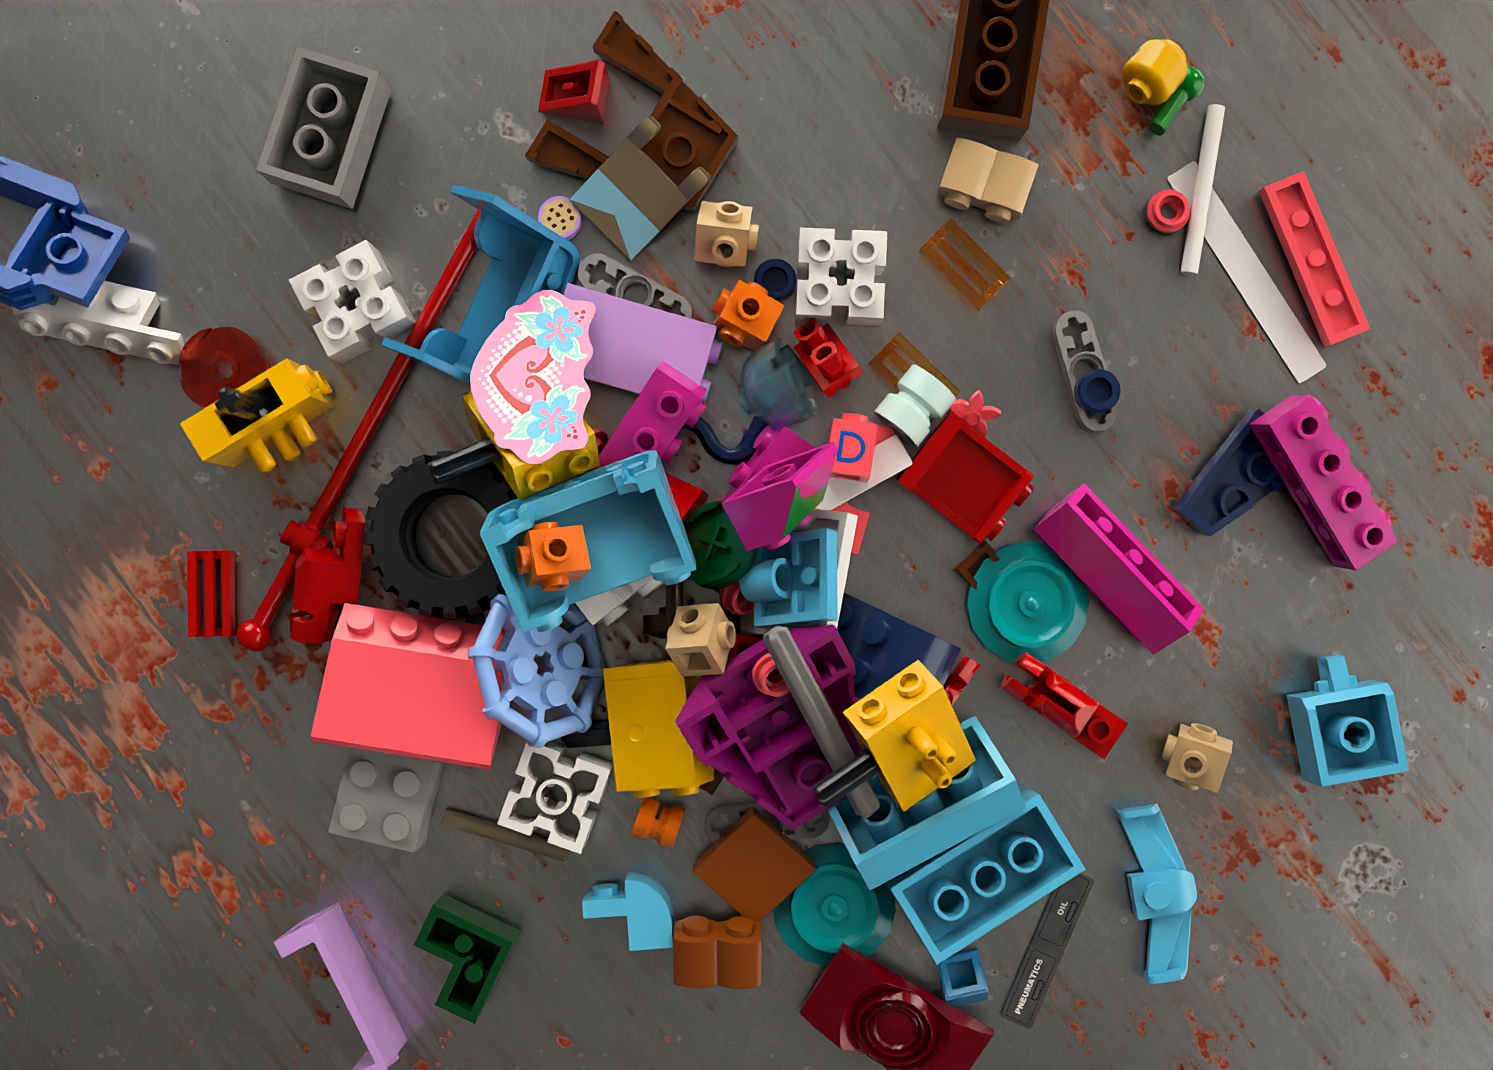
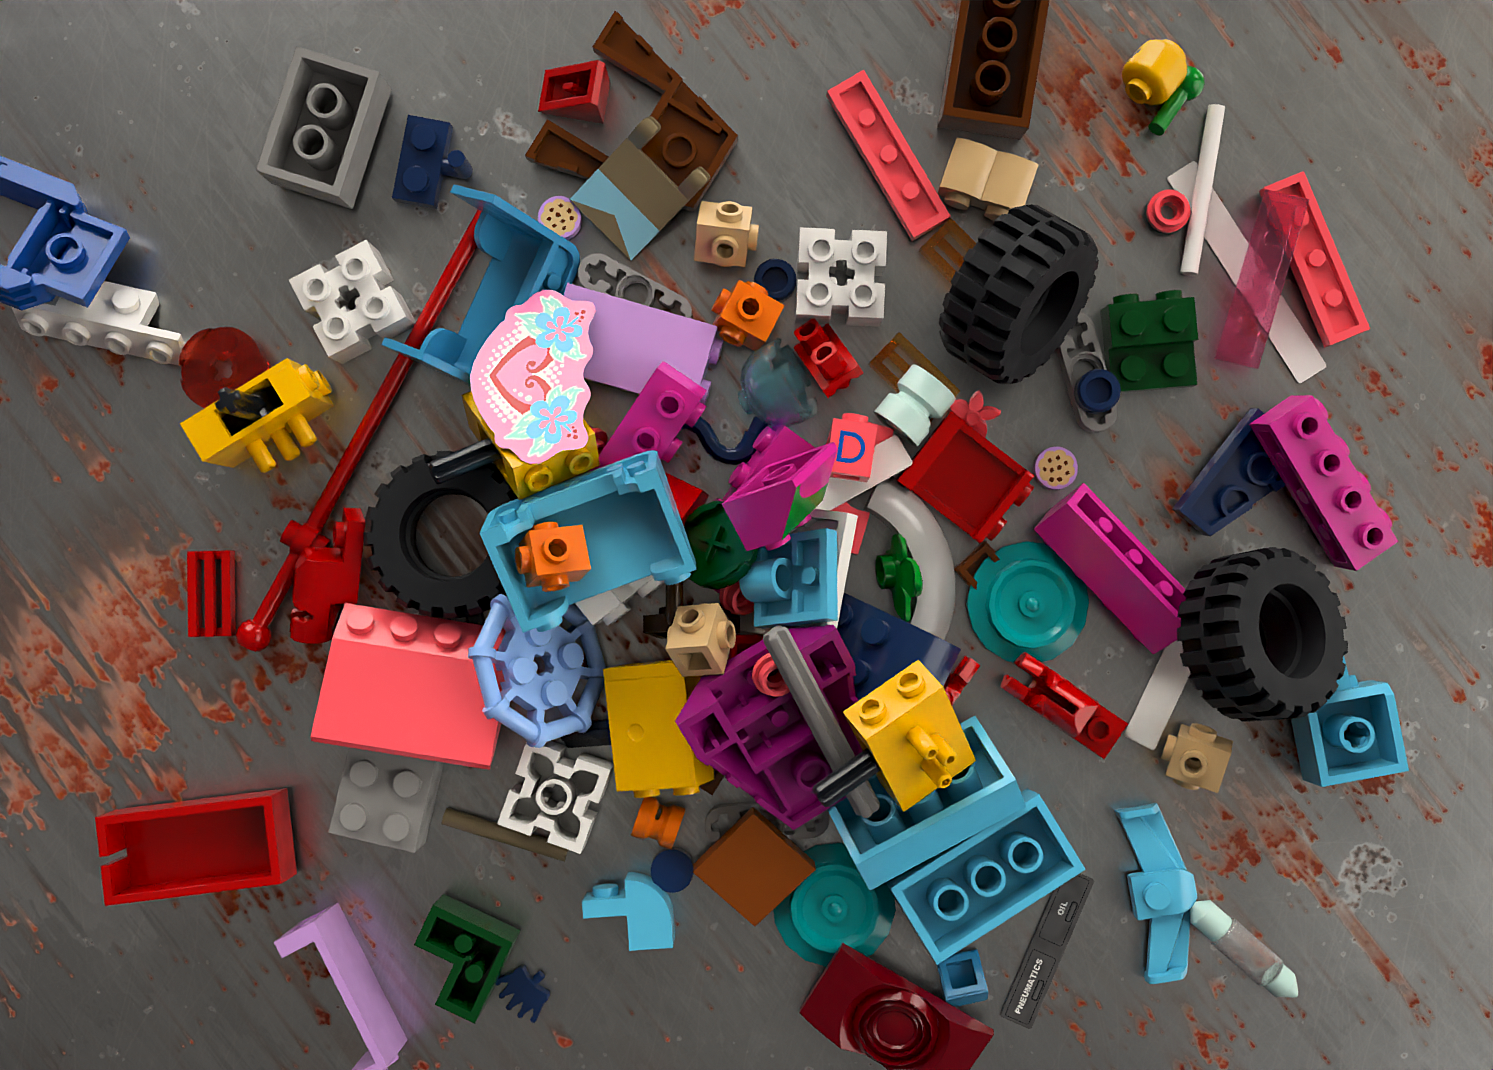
(196, 846): none -> red piece
(425, 162): none -> dark blue plate
(525, 990): none -> dark blue piece
(672, 869): none -> dark blue tile
(717, 952): dark orange brick -> none
(888, 155): none -> coral plate
(899, 575): none -> green plate
(927, 545): none -> light grey brick
(1018, 293): none -> black tyre
(1055, 468): none -> tile
(1151, 341): none -> dark green plate
(1159, 698): none -> white sticker
(1243, 949): none -> piece
(1261, 279): none -> clear pink plate
(1299, 626): none -> black tyre

